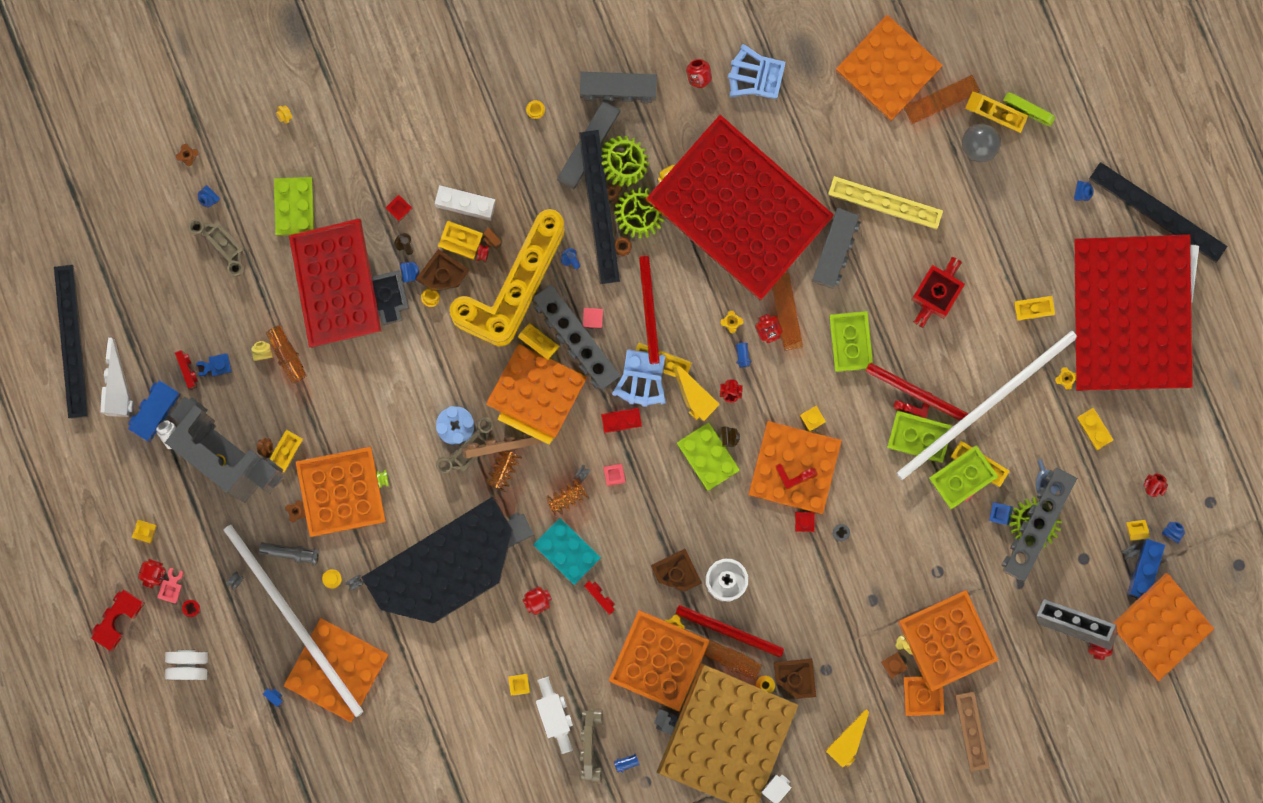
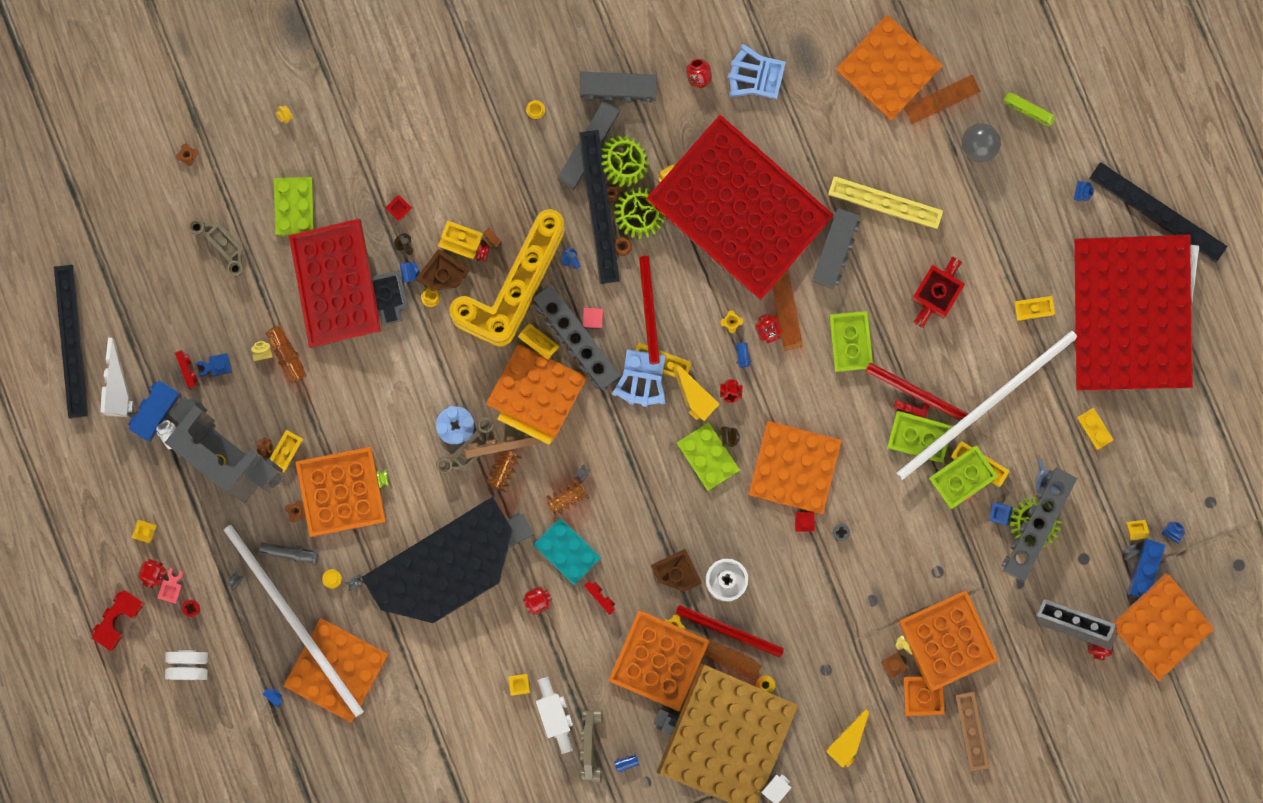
(207, 197): blue plate -> none
(465, 203): white brick -> none
(614, 474): coral tile -> none
(621, 420): red plate -> none
(796, 677): reddish brown plate -> none
(803, 477): red piece -> none
(812, 418): yellow plate -> none
(996, 112): yellow slope -> none
(1061, 378): yellow plate -> none
(1155, 485): red gear -> none

